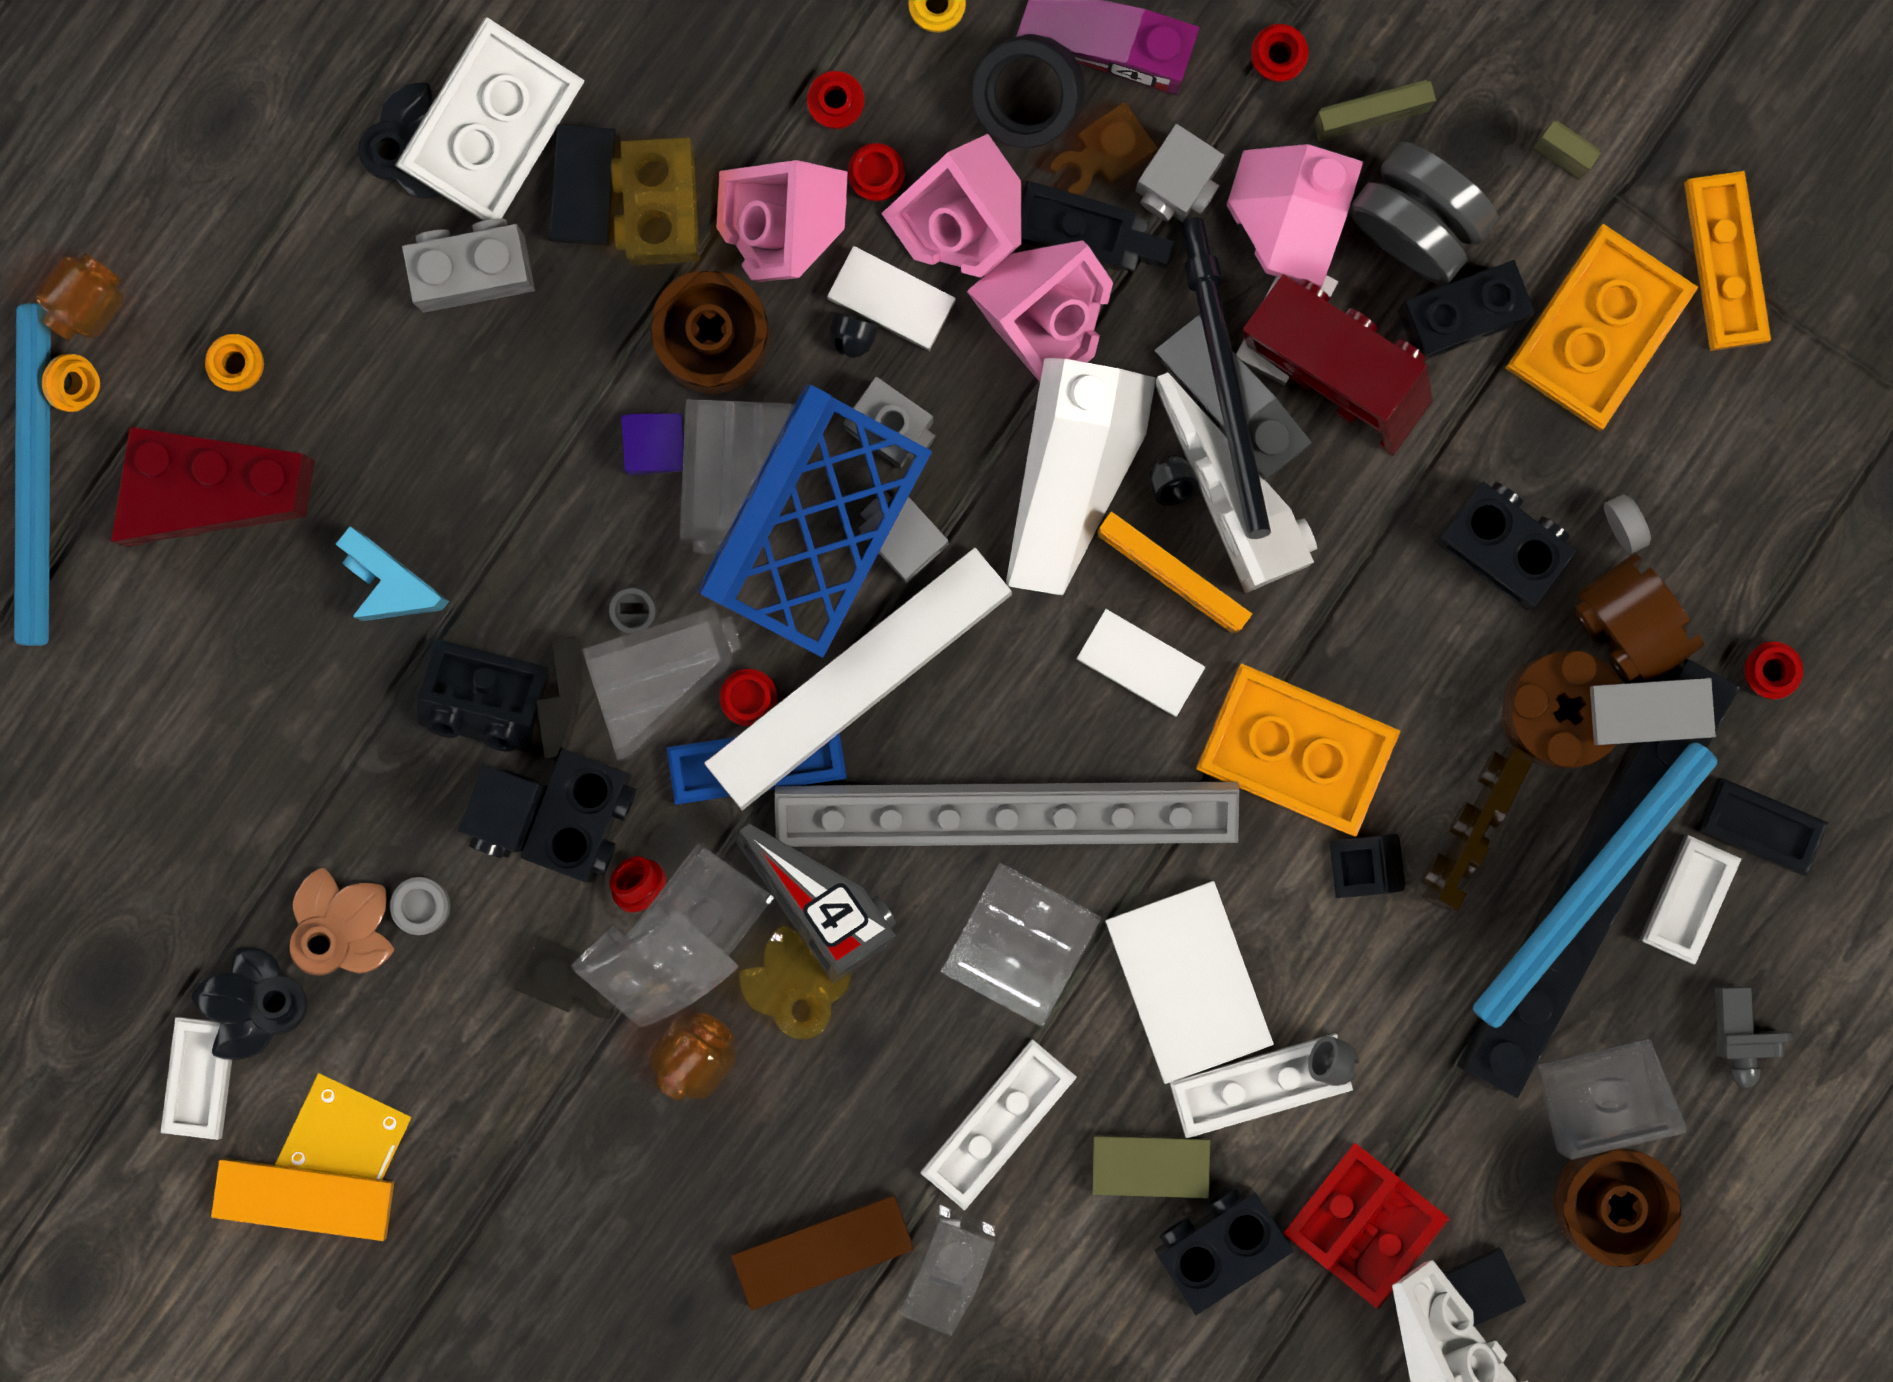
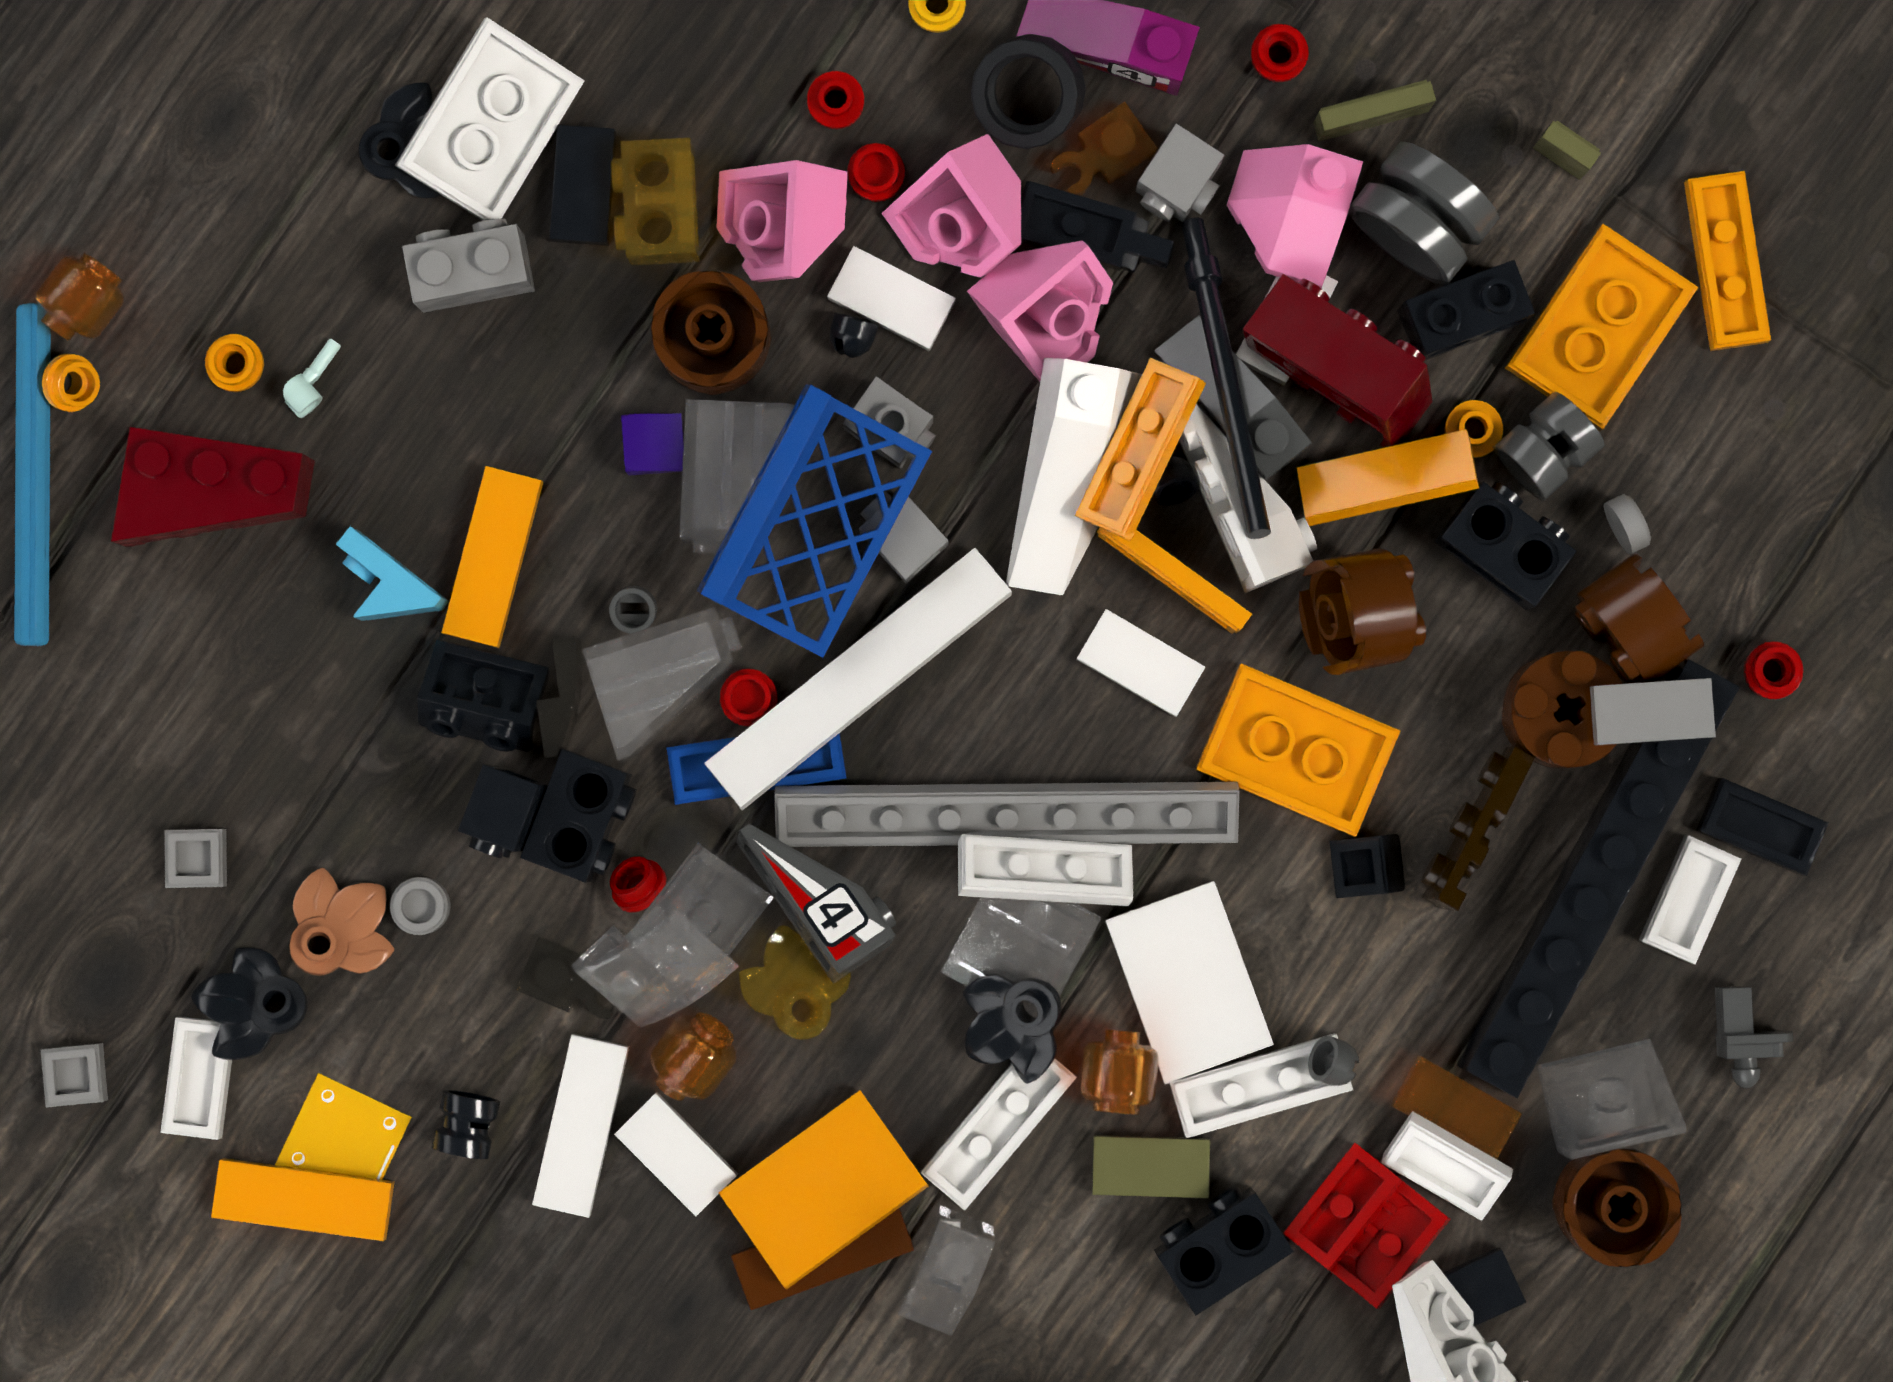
(74, 1075): none -> light grey tile
(195, 858): none -> light grey tile
(299, 392): none -> light aqua hand
(465, 1124): none -> black wheel
(492, 557): none -> light orange tile
(580, 1125): none -> white tile
(676, 1154): none -> white tile
(823, 1189): none -> light orange tile
(1005, 1027): none -> black plate
(1045, 870): none -> white tile
(1119, 1073): none -> clear orange head
(1140, 449): none -> light orange tile
(1361, 610): none -> reddish brown brick
(1387, 477): none -> light orange tile
(1447, 1165): none -> white tile
(1456, 1107): none -> clear orange tile
(1483, 412): none -> light orange plate
(1538, 463): none -> dark grey wheel
(1595, 884): dark azure axle -> none

